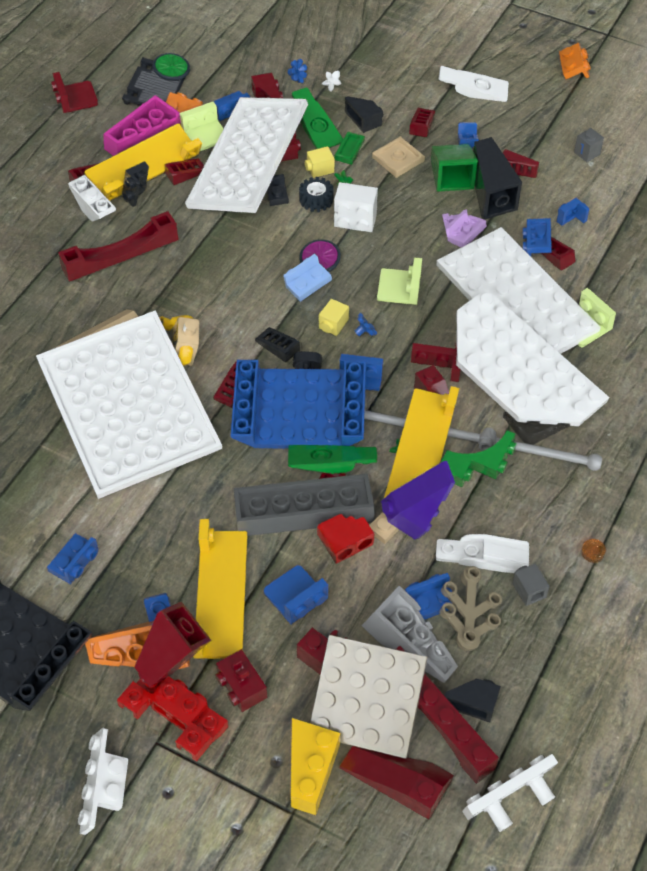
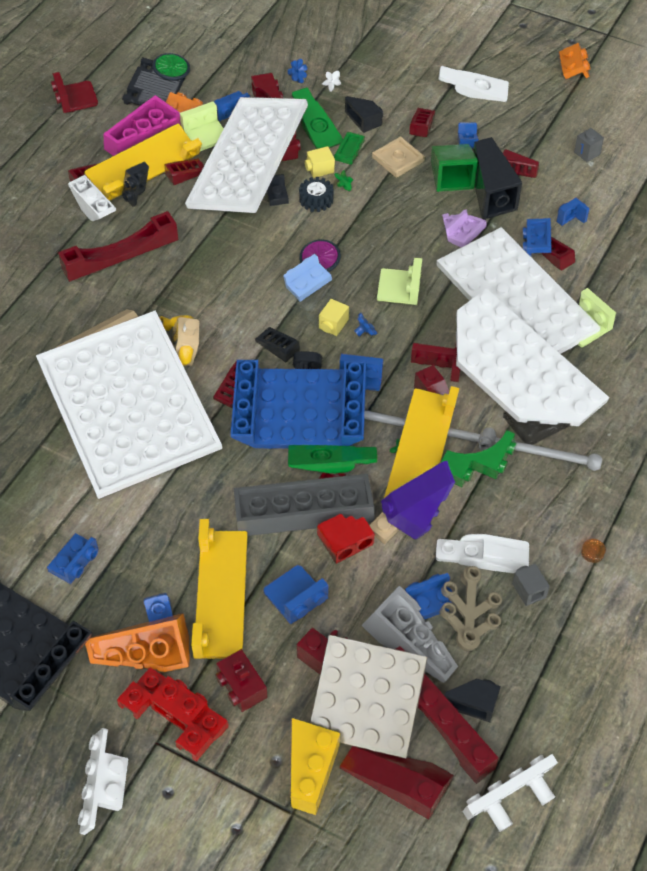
(170, 644): dark red slope -> none
(355, 207): white piece -> none

